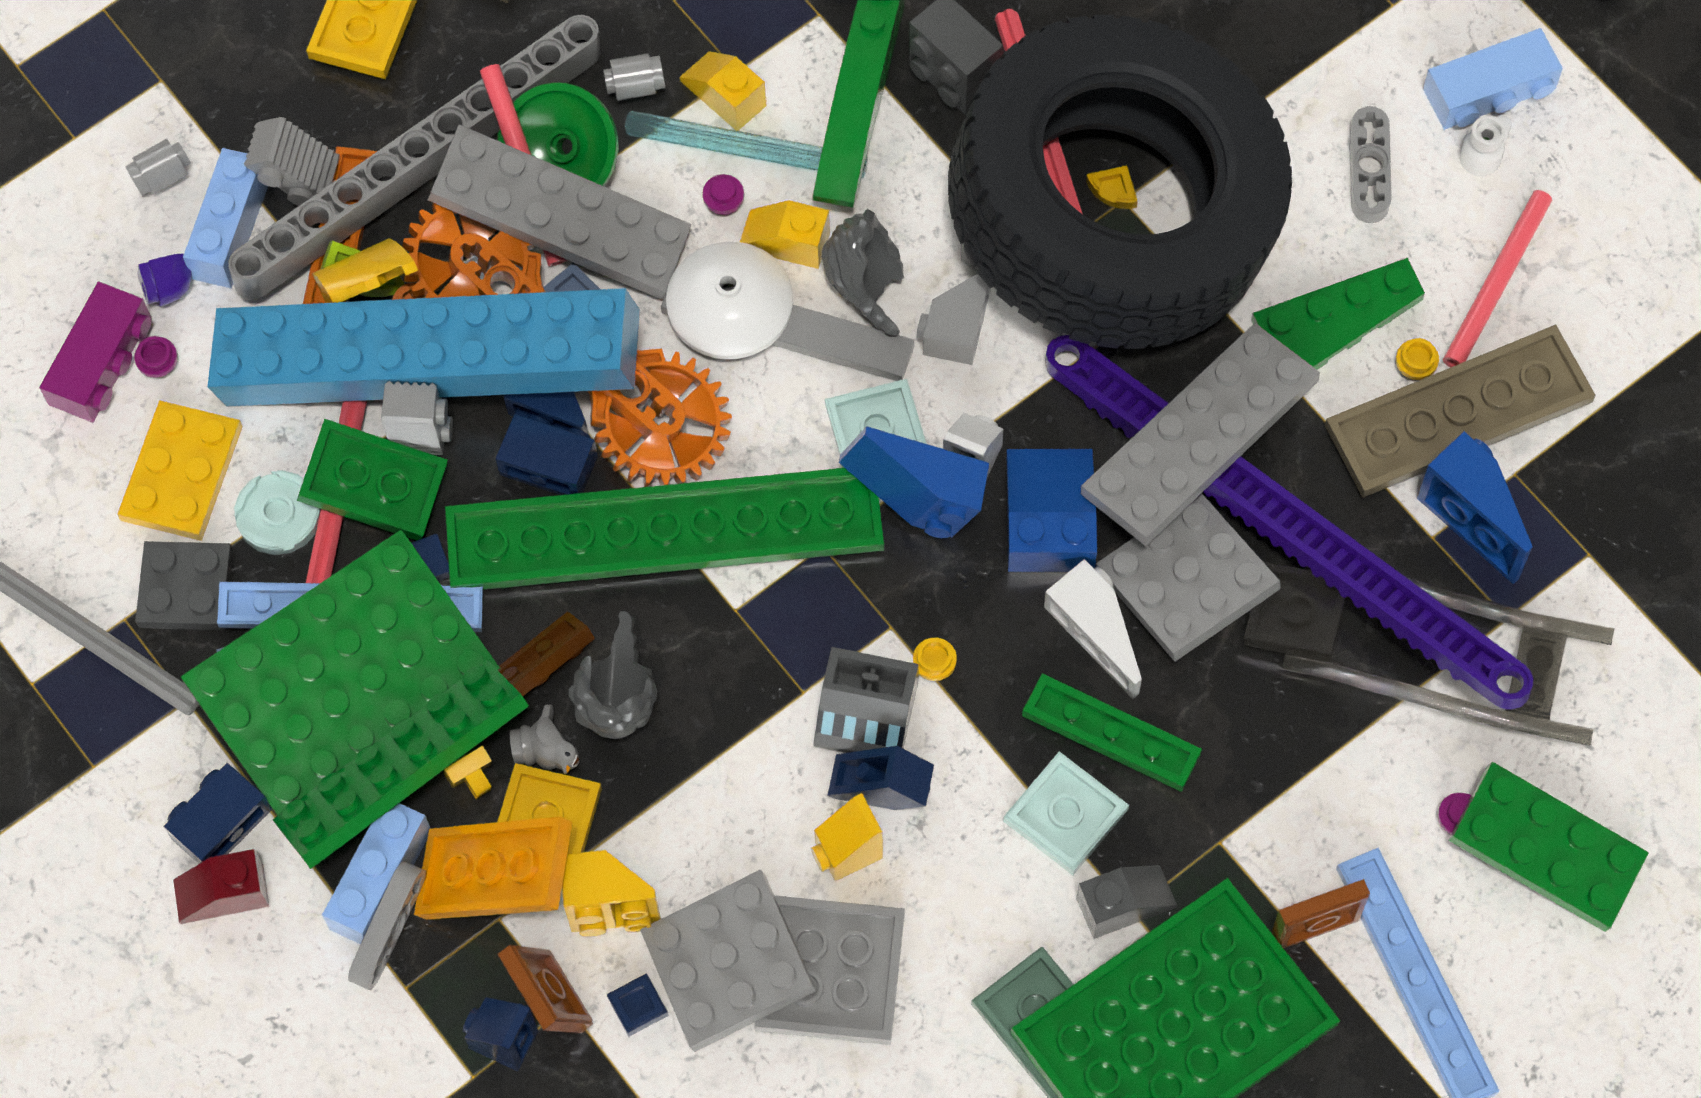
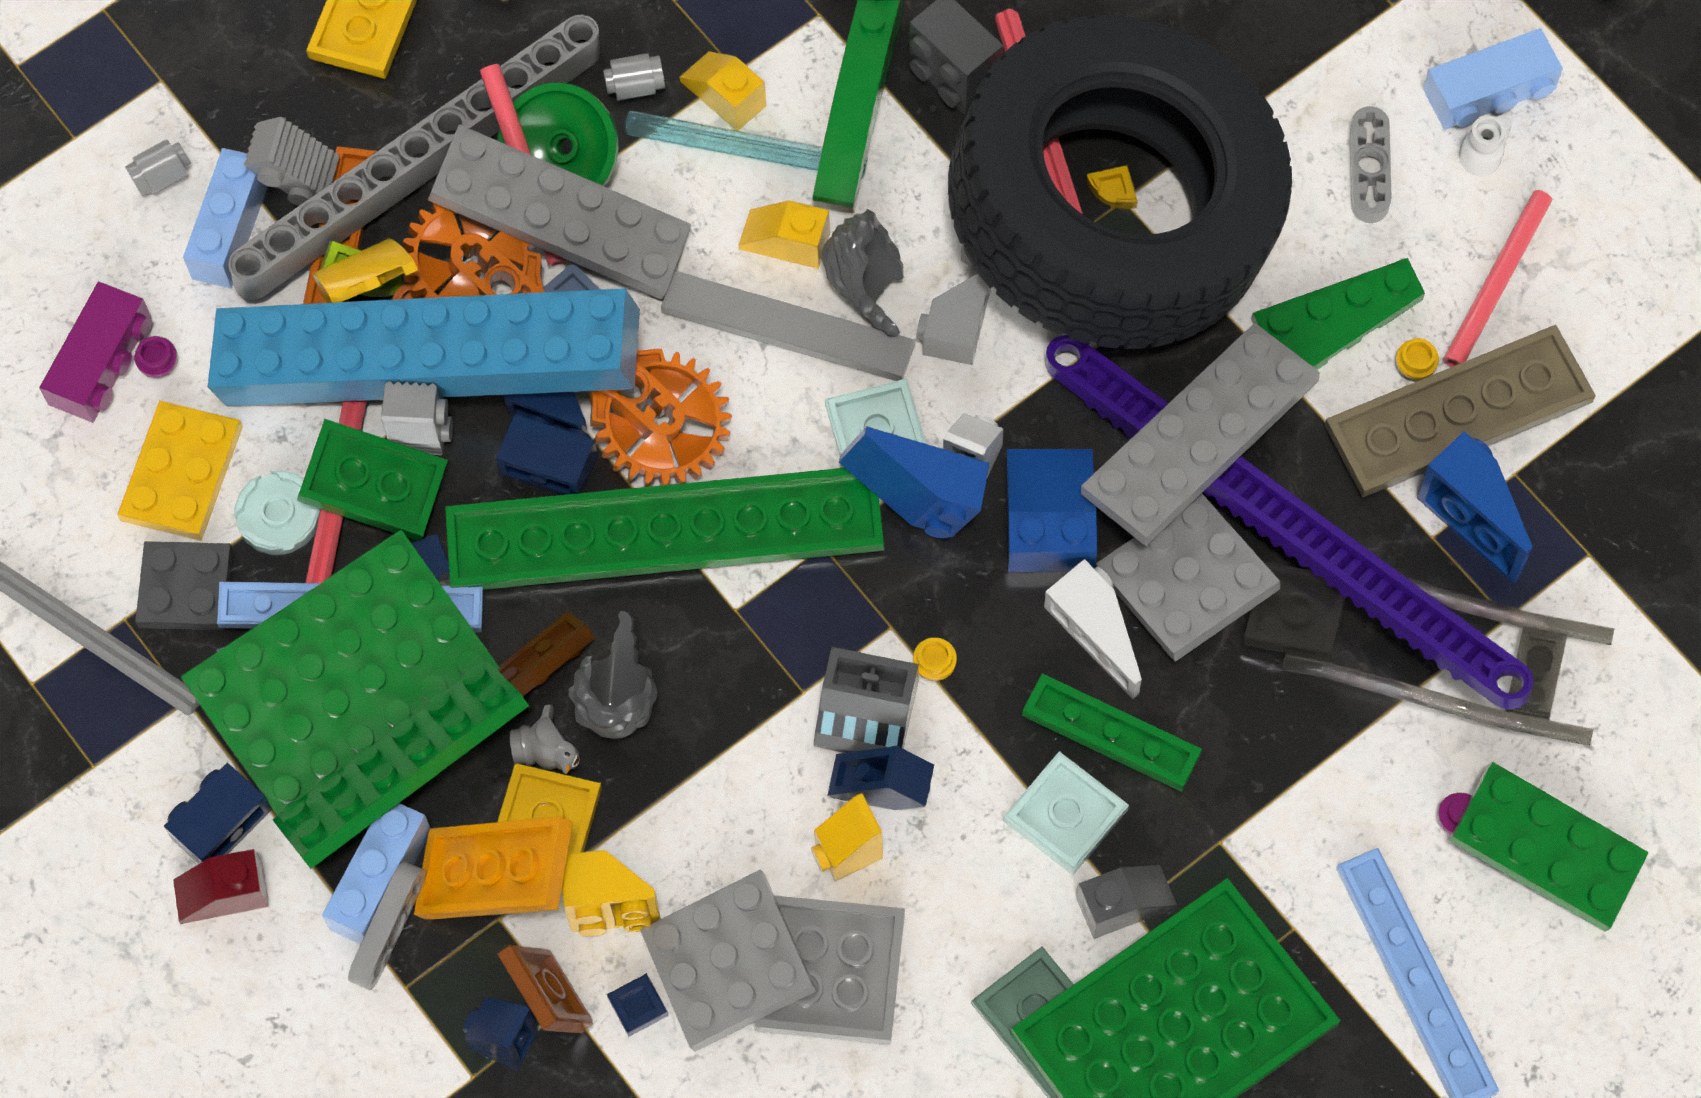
(164, 279): dark purple piece -> none
(470, 771): yellow tile -> none
(723, 194): magenta plate -> none
(731, 321): white dish -> none
(1320, 914): dark orange tile -> none

